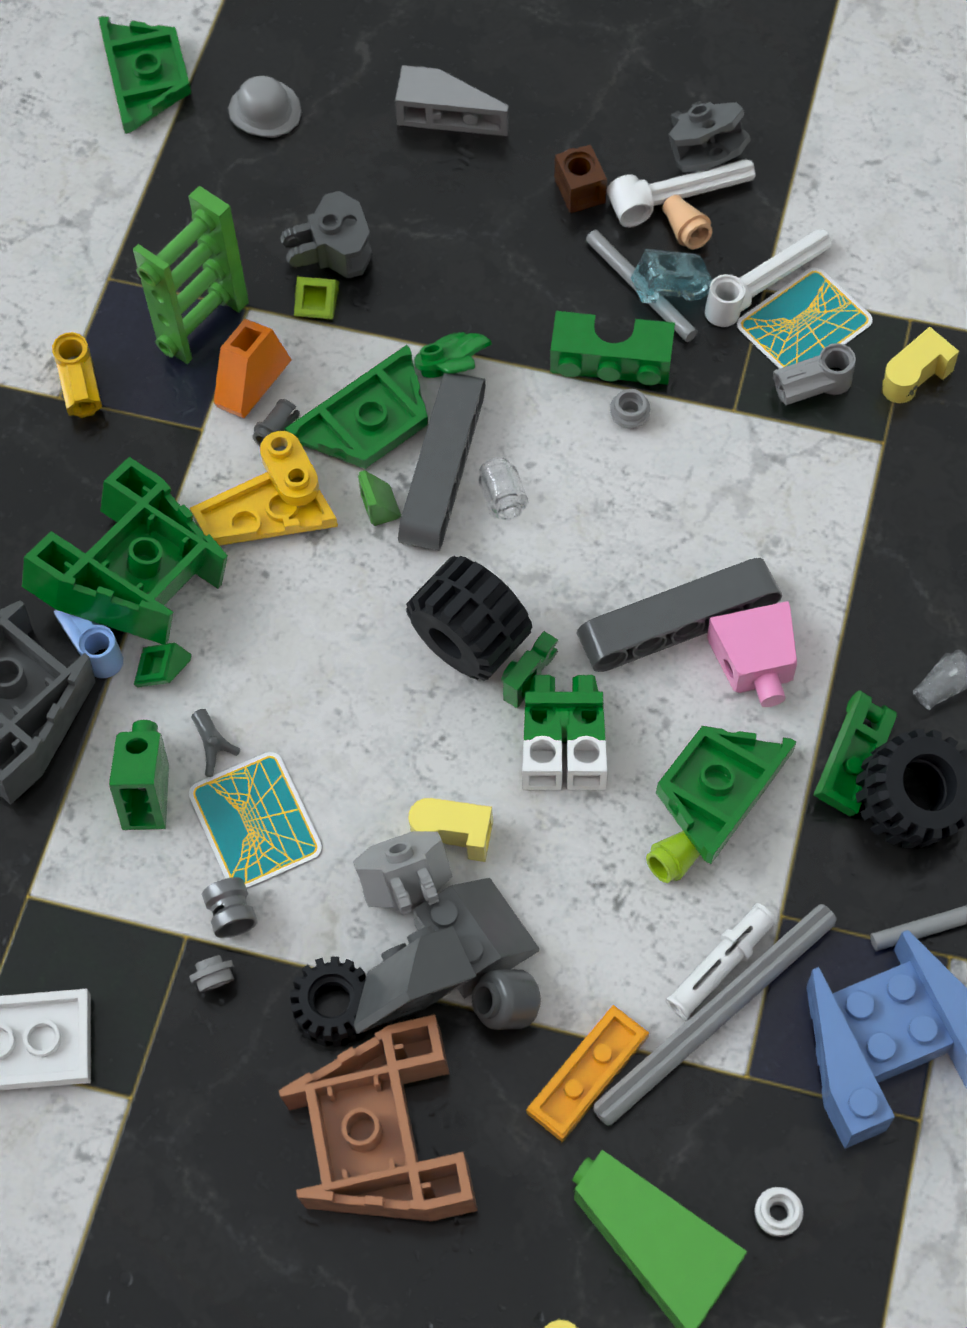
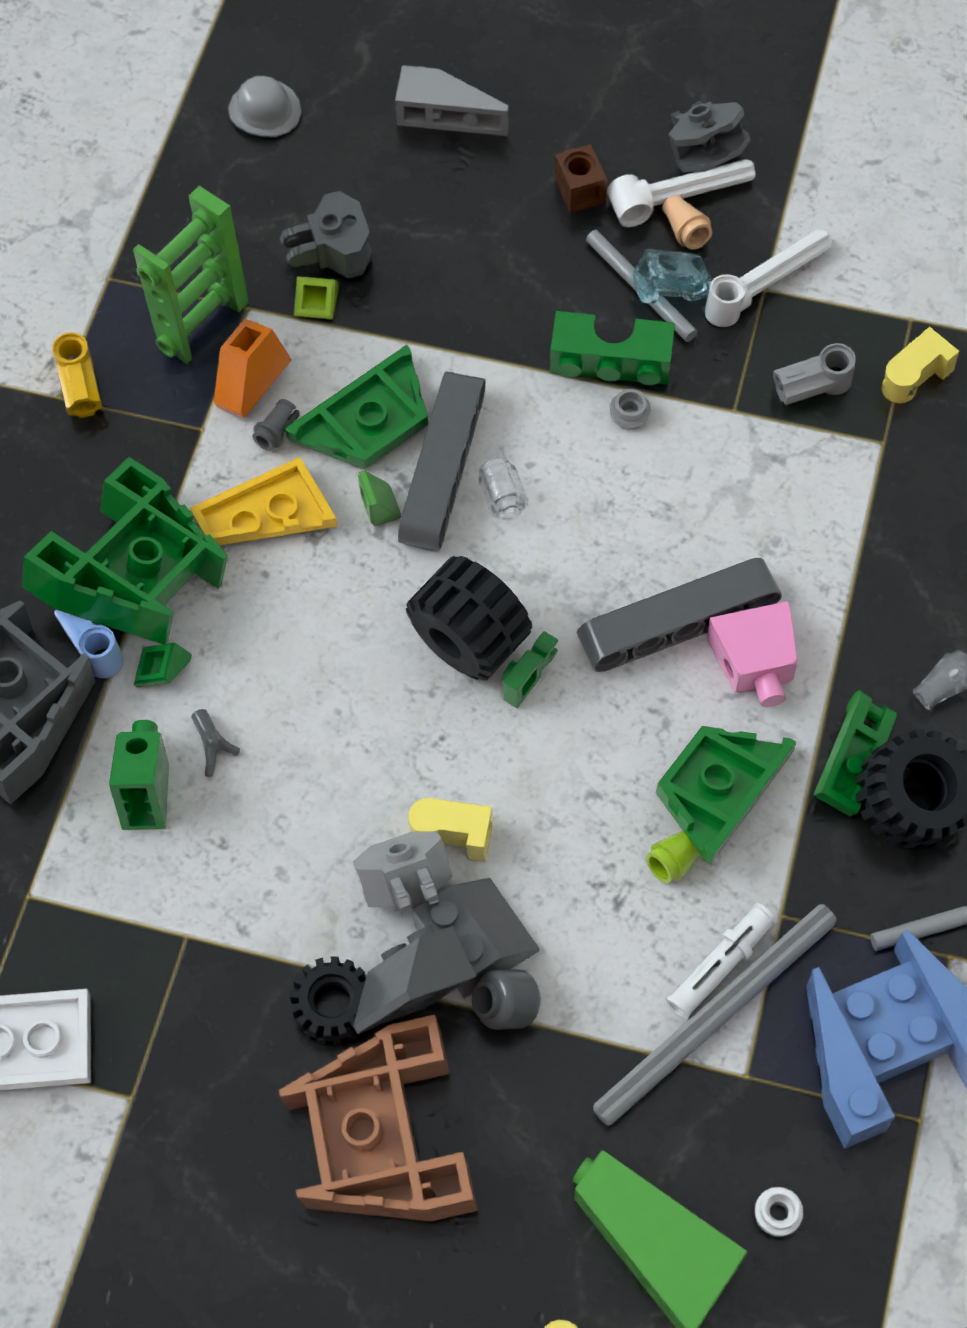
(144, 69): green wing -> none
(212, 973): light grey plate -> none
(229, 907): flat silver wheel -> none
(255, 820): teal sticker -> none
(287, 465): yellow plate -> none
(450, 354): green plate -> none
(561, 719): hips -> none
(587, 1073): light orange tile -> none
(804, 319): teal sticker -> none

